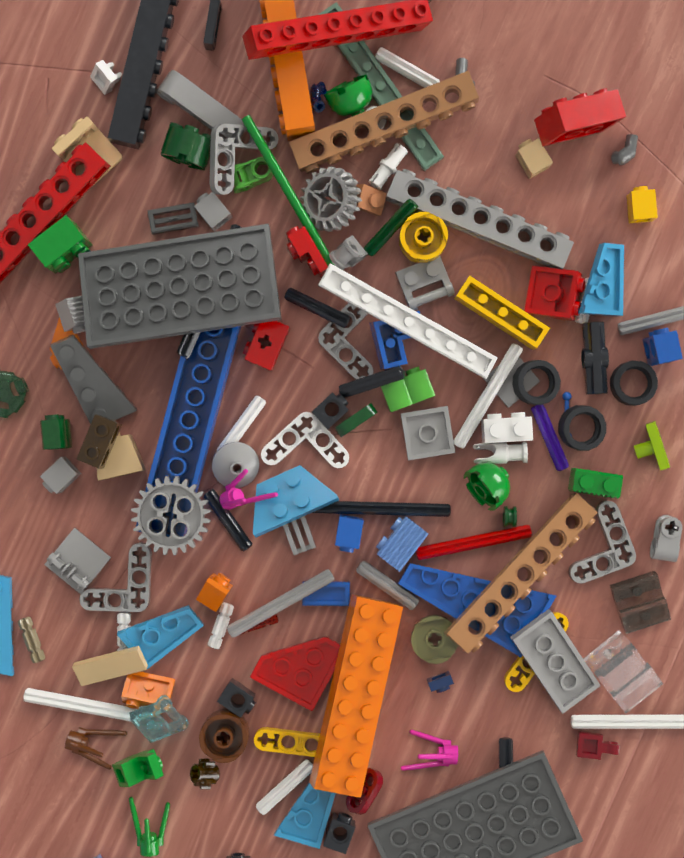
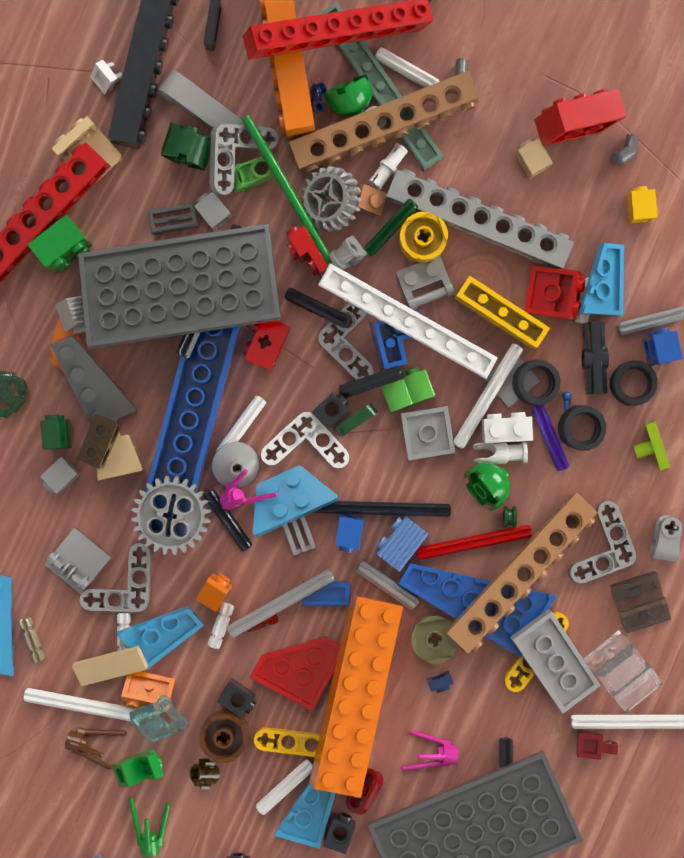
(595, 483): green brick -> none

